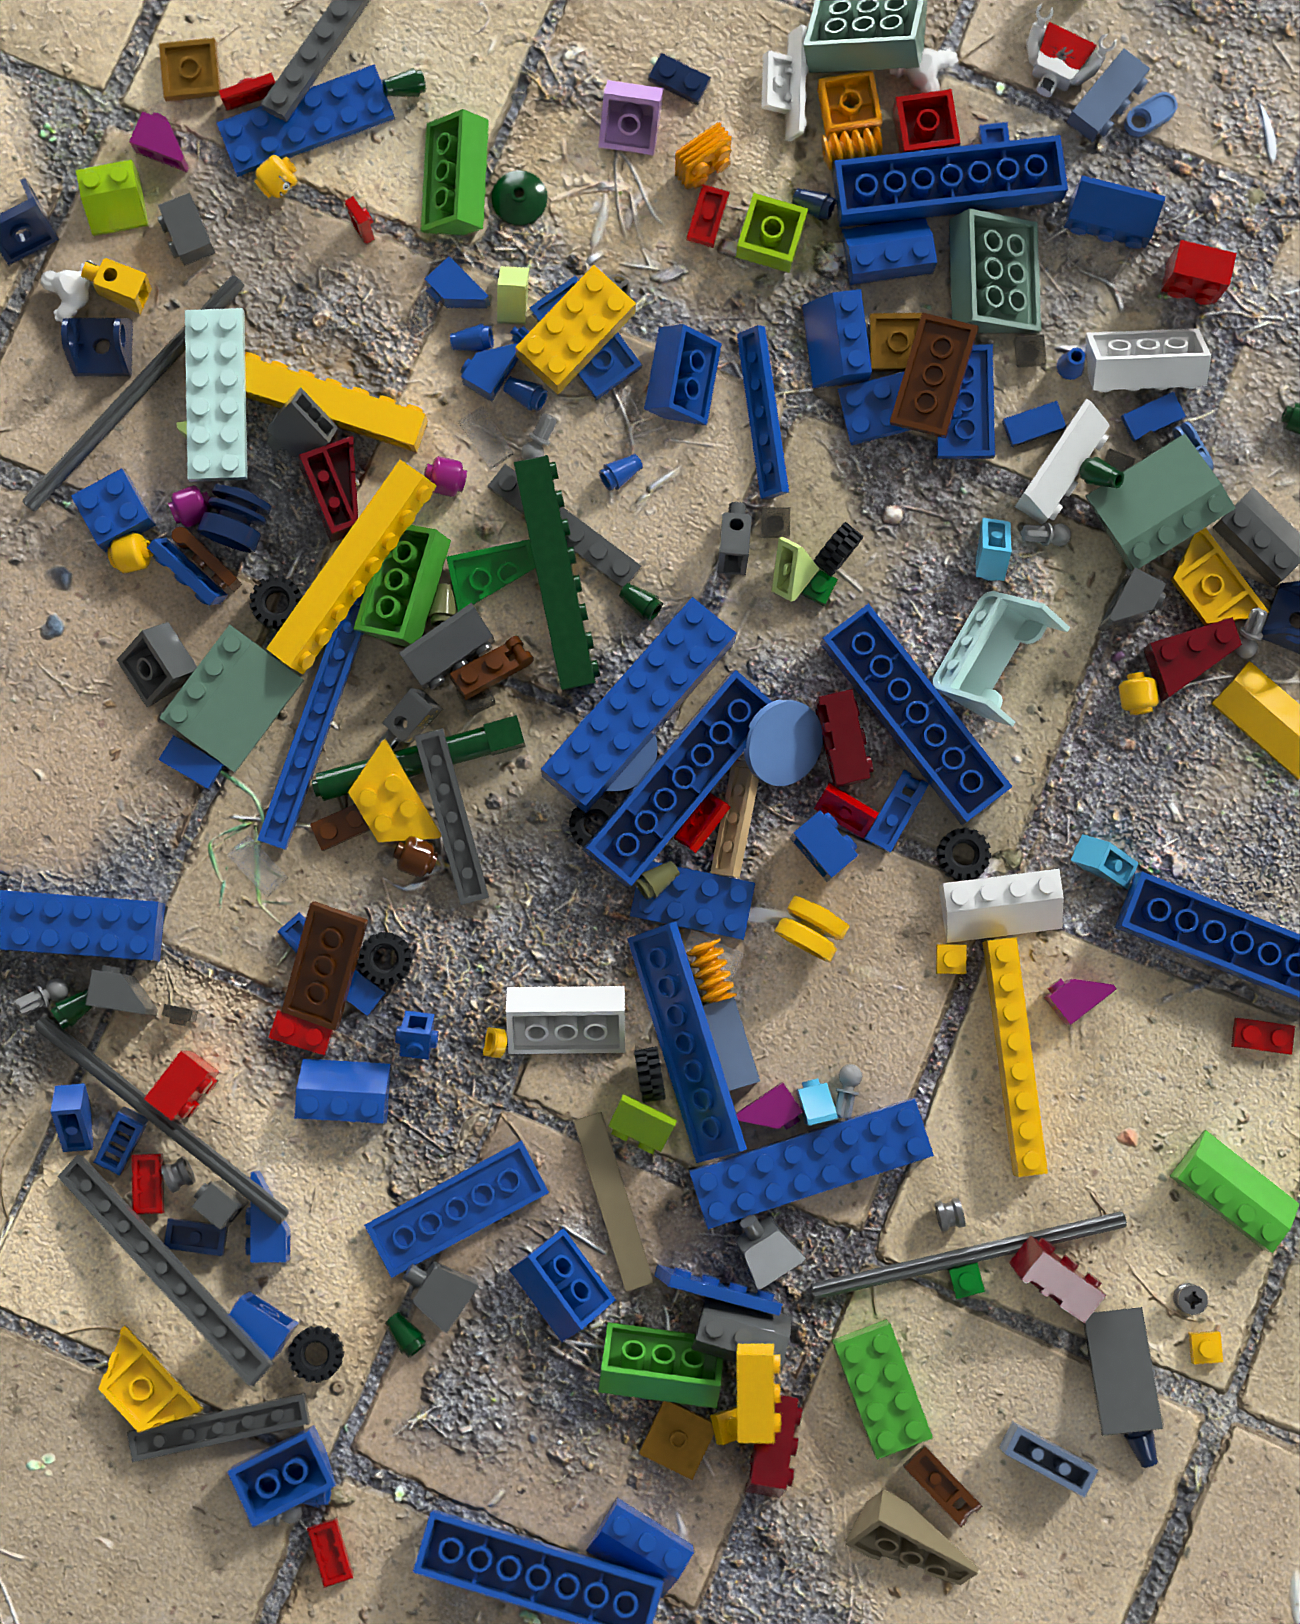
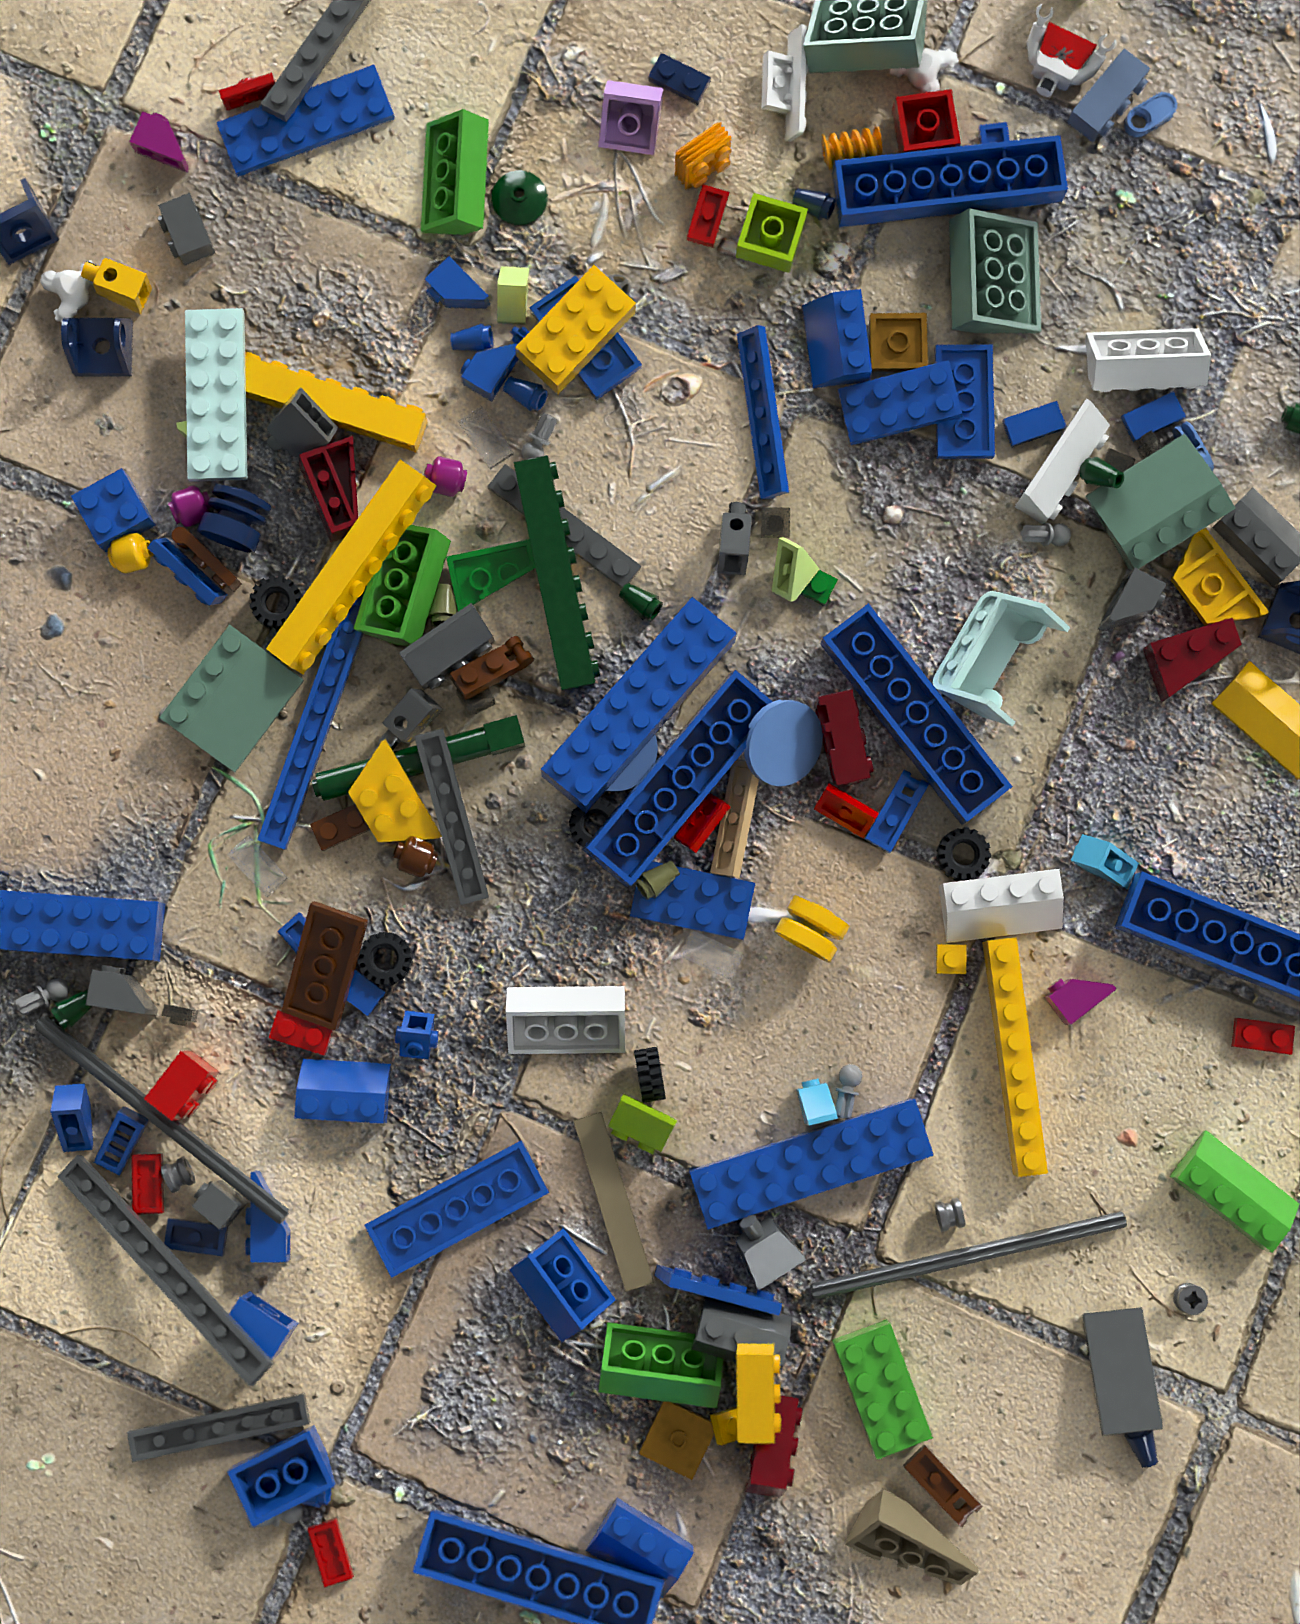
(112, 197): lime slope -> none
(123, 403): dark grey axle -> none
(143, 1386): yellow wing -> none
(156, 663): dark grey slope -> none
(190, 69): pearl gold plate -> none
(191, 762): blue tile -> none
(276, 176): yellow head -> none
(299, 1361): black tyre -> none
(360, 220): red plate -> none
(405, 84): dark green cone -> none
(405, 1334): dark green cone -> none
(440, 1292): dark grey torso -> none
(495, 1042): yellow tile -> none
(619, 472): blue cone -> none
(682, 375): blue slope -> none
(686, 1043): blue plate -> none
(711, 971): light orange piece -> none
(731, 1043): sand blue brick -> none
(772, 1109): magenta slope -> none
(824, 845): blue brick -> none
(838, 549): black tyre -> none
(860, 91): light orange brick -> none
(889, 251): blue slope -> none
(934, 375): reddish brown plate -> none
(966, 1280): green plate -> none
(993, 549): medium azure slope -> none
(1030, 351): clear smoke plate -> none
(1048, 1459): sand blue brick -> none
(1058, 1278): wedge -> none
(1071, 364): blue cone -> none
(1113, 212): blue slope -> none
(1138, 694): yellow head -> none
(1198, 272): red brick -> none
(1205, 1347): yellow plate -> none
(1251, 633): light grey axle -> none

